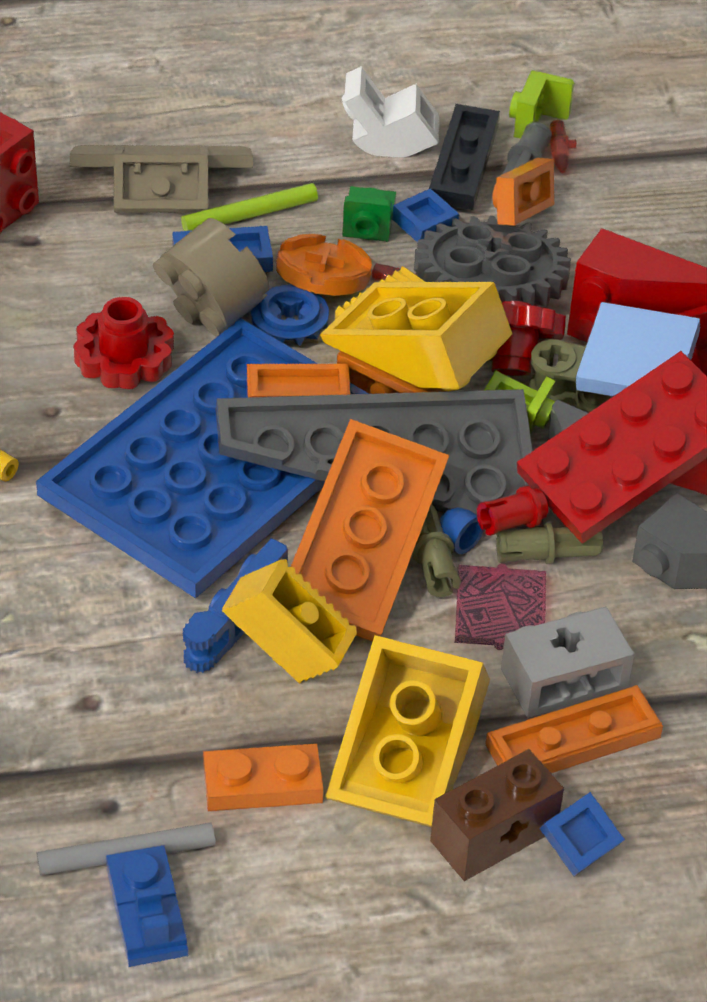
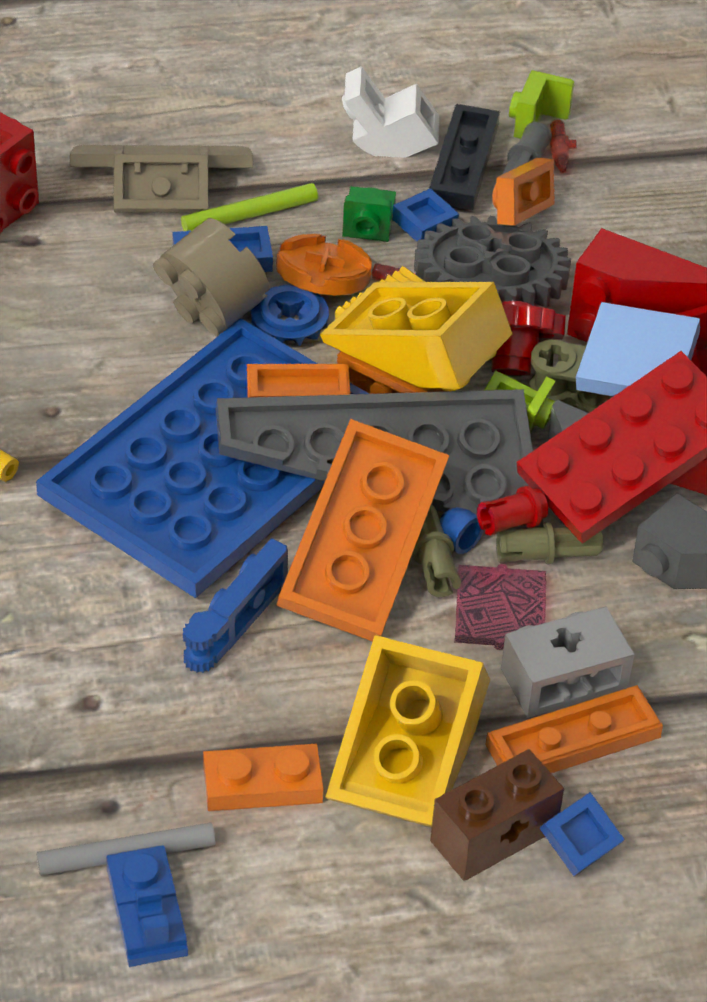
(123, 345): red plant -> none
(290, 620): yellow brick -> none

